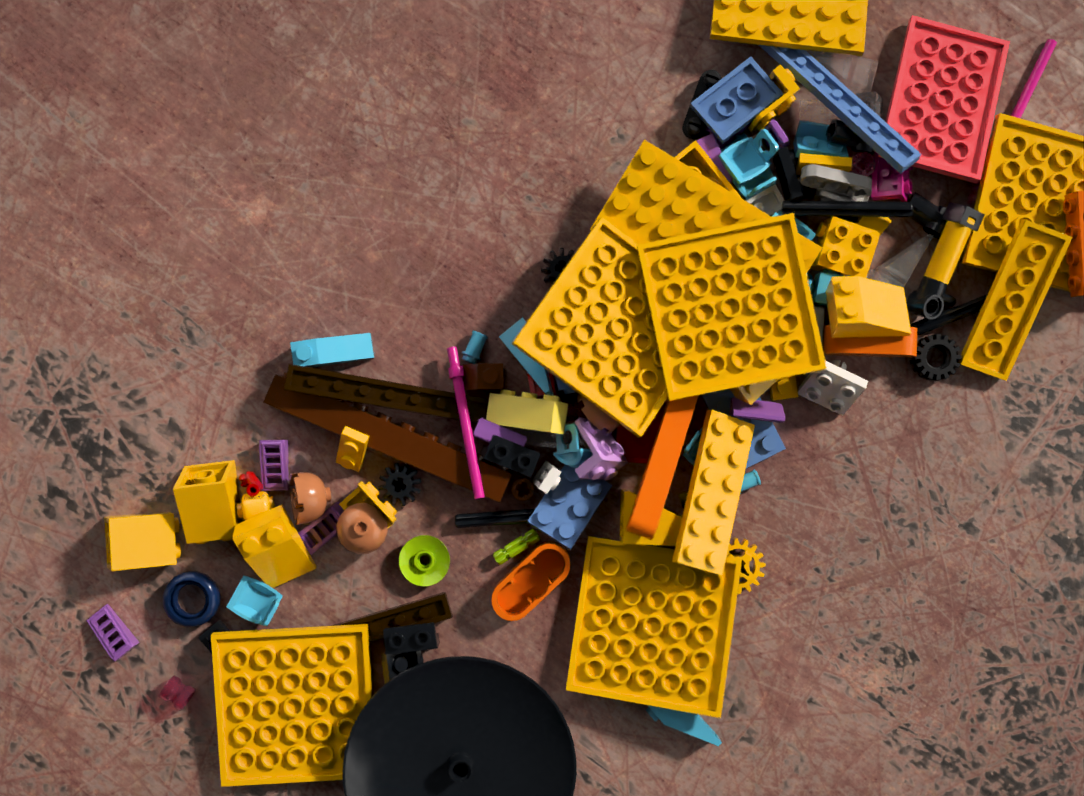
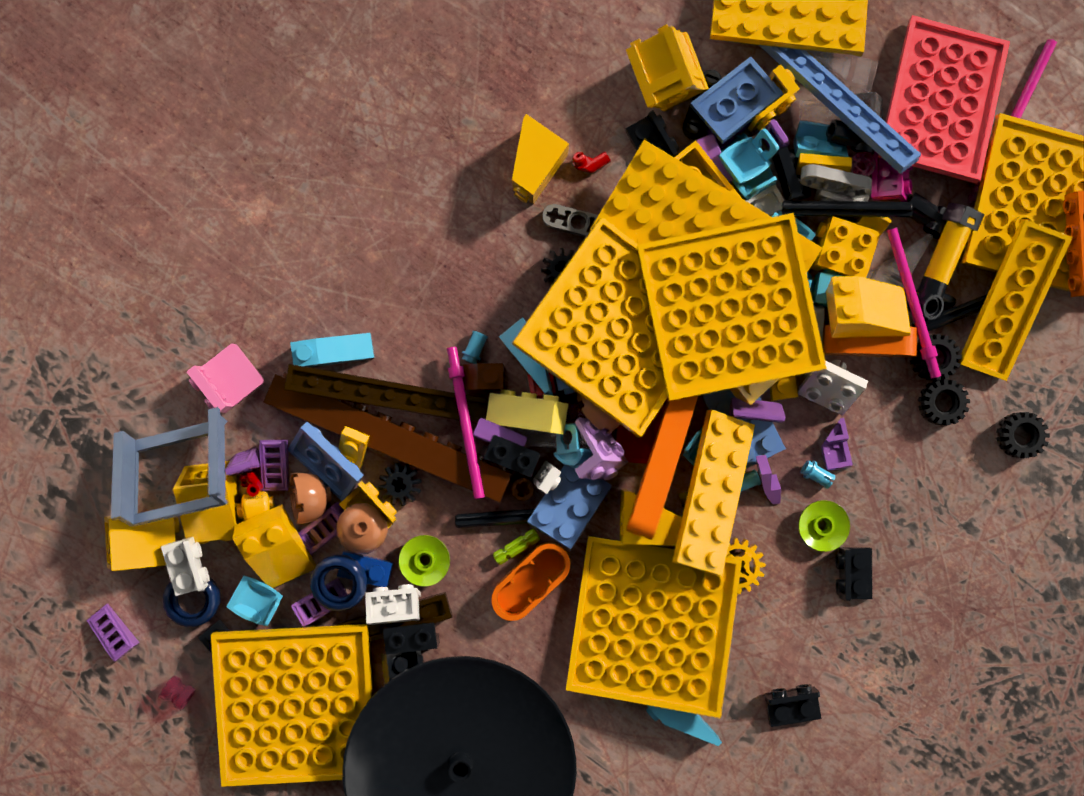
(126, 471): none -> sand blue piece
(185, 566): none -> white bracket
(226, 378): none -> bright pink bracket
(243, 462): none -> medium lavender slope
(300, 611): none -> medium lavender slope
(325, 461): none -> medium blue plate
(327, 599): none -> dark blue wheel
(376, 570): none -> blue plate
(392, 605): none -> white bracket
(537, 159): none -> yellow slope
(573, 212): none -> light grey beam
(590, 164): none -> red arm
(652, 130): none -> black bracket
(667, 68): none -> yellow container
(769, 482): none -> medium lavender slope
(793, 705): none -> black bracket
(817, 474): none -> medium azure pin
(836, 449): none -> medium lavender slope
(836, 527): none -> lime dish
(854, 573): none -> black bracket
(928, 351): none -> dark pink bar
(957, 395): none -> black tyre
(1037, 435): none -> black tyre

